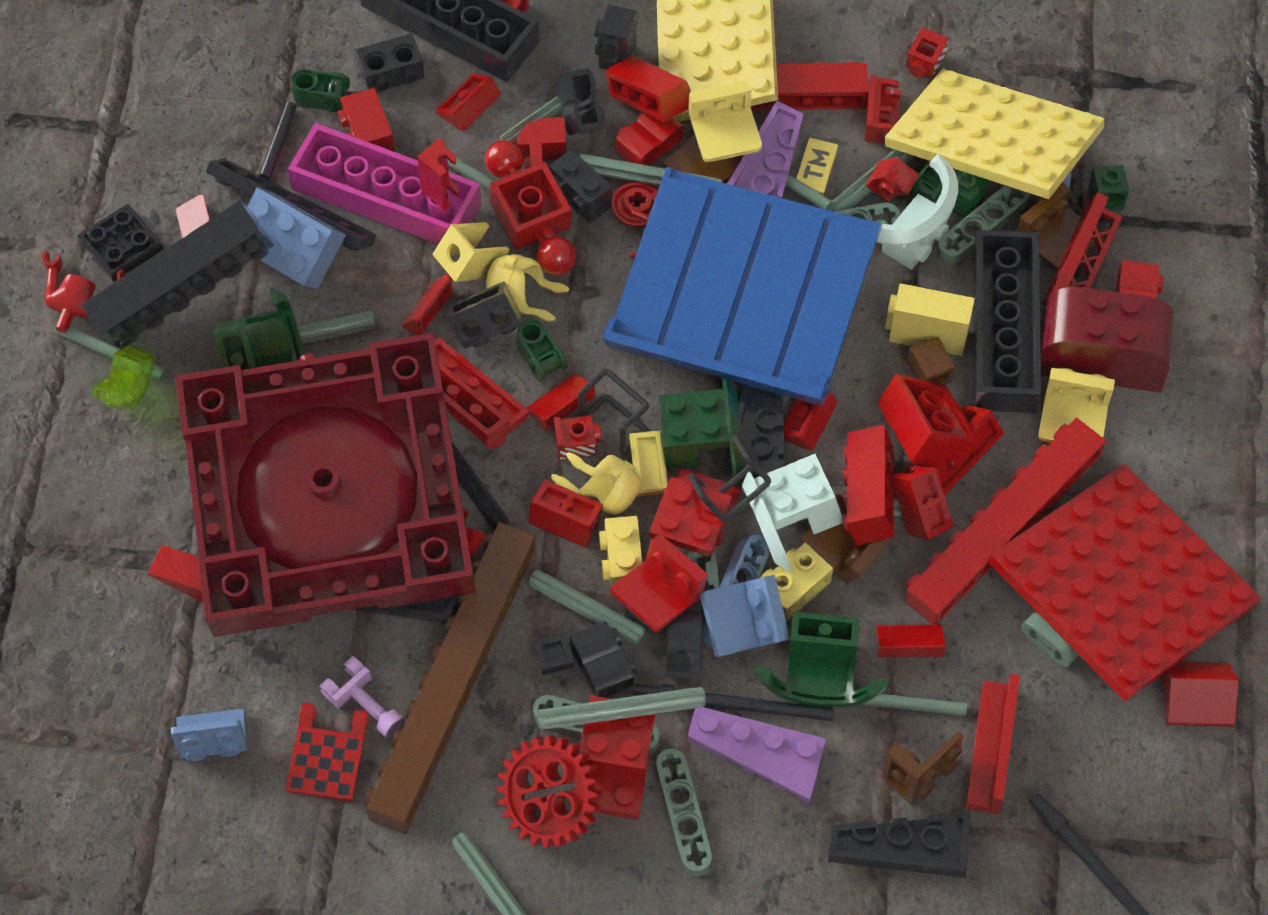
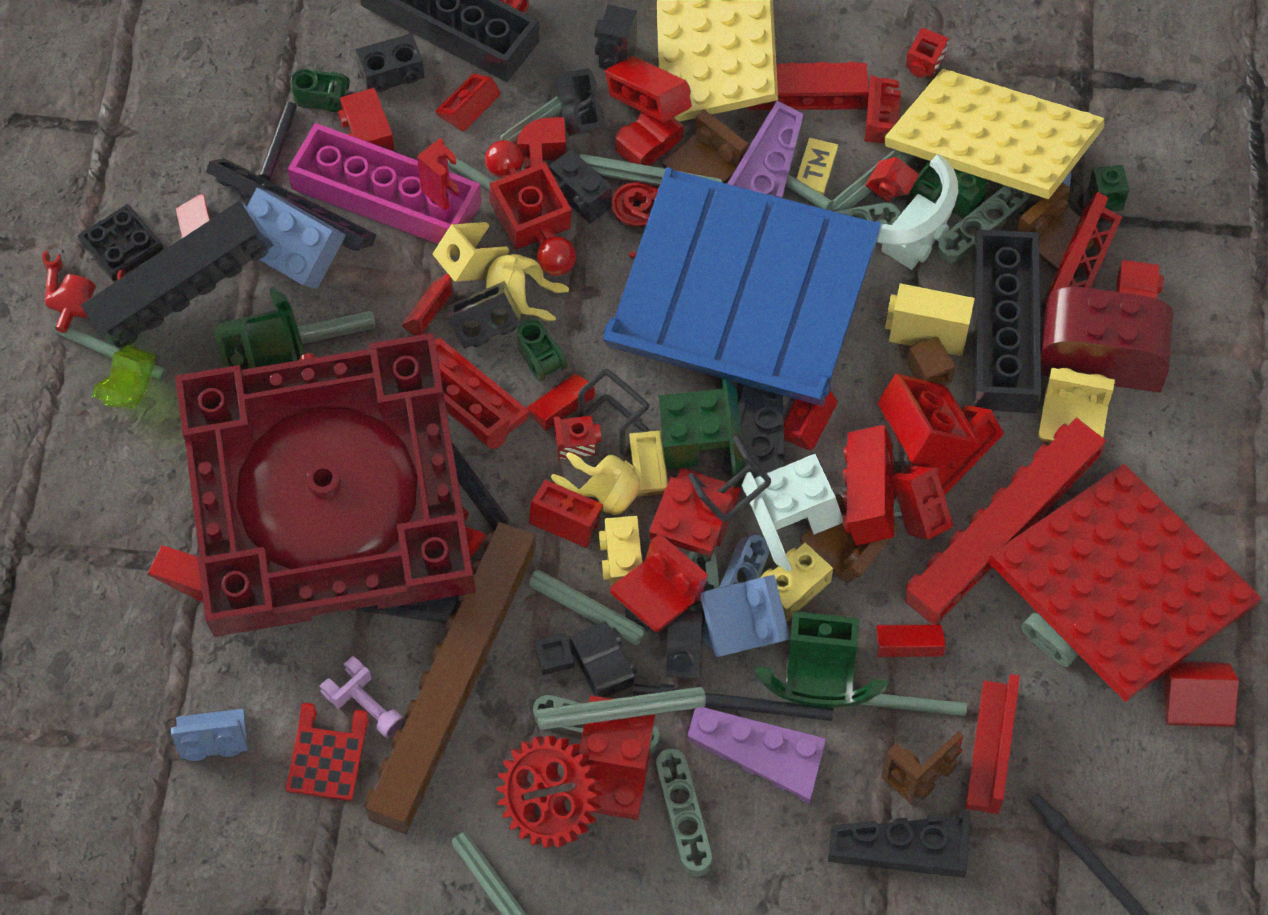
(724, 121): light yellow bracket -> none

